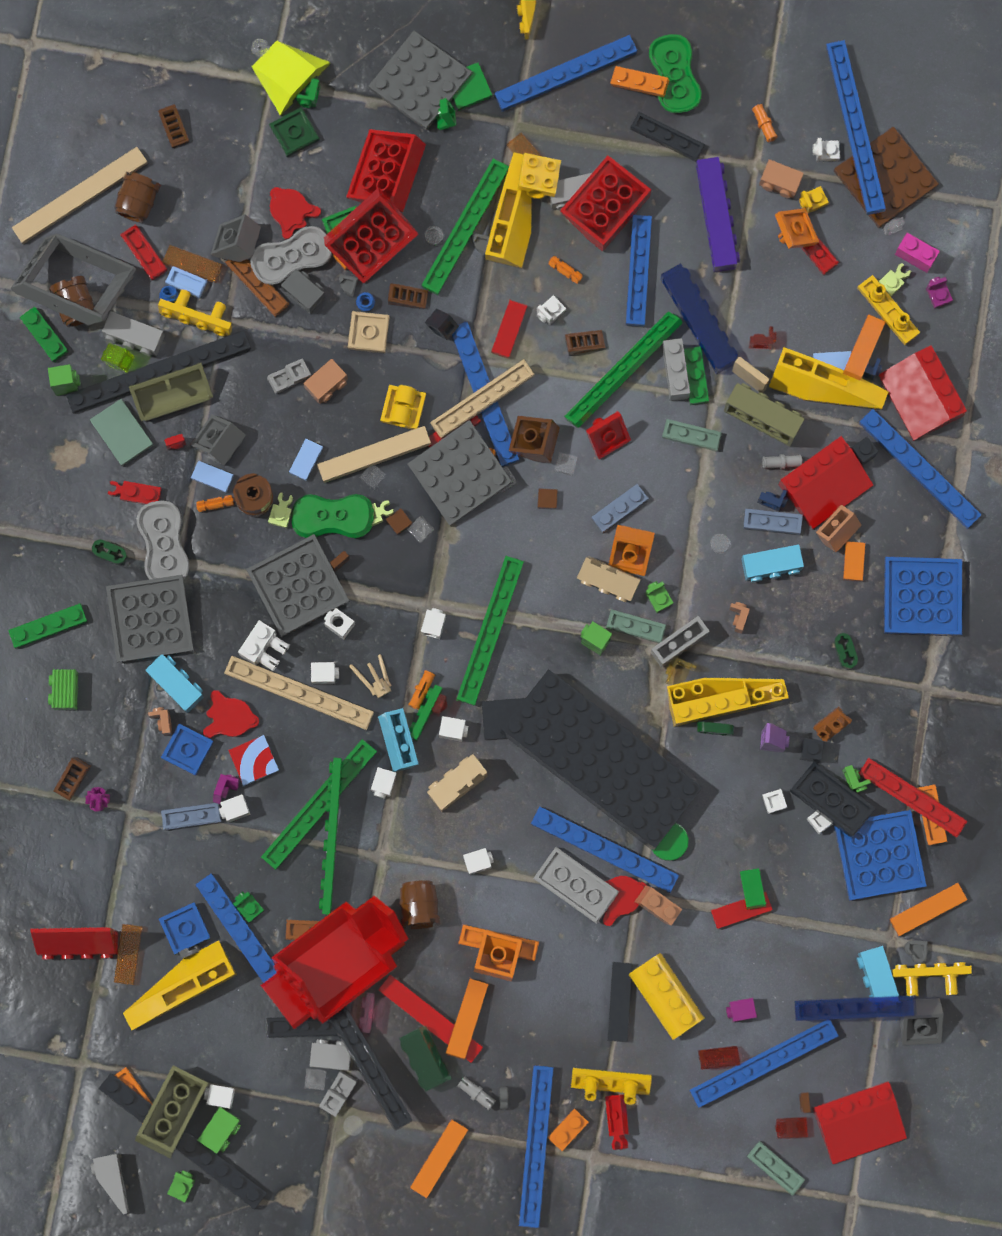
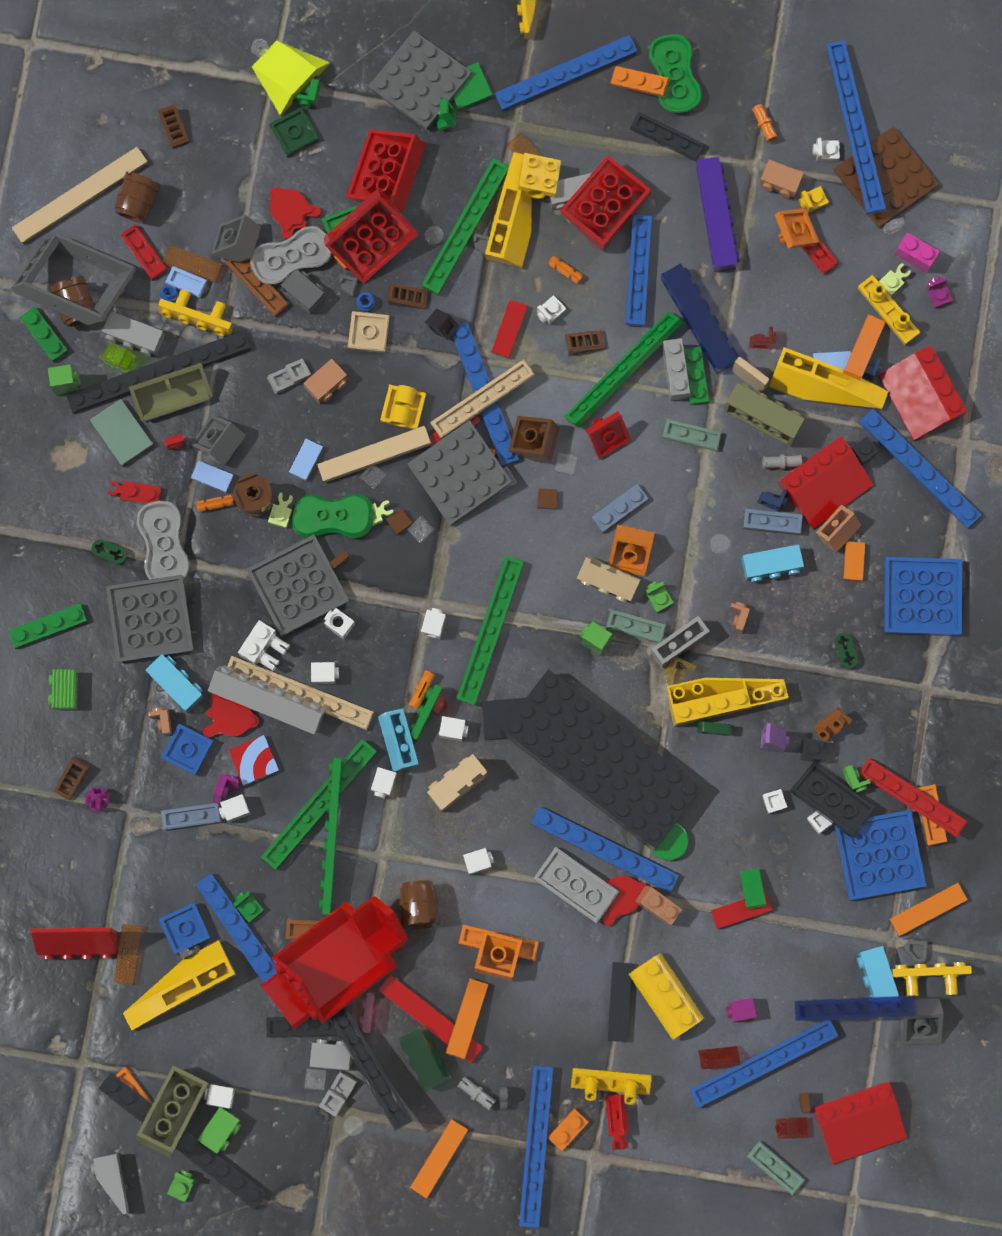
(266, 699): none -> light grey brick
(381, 686): tan plant -> none

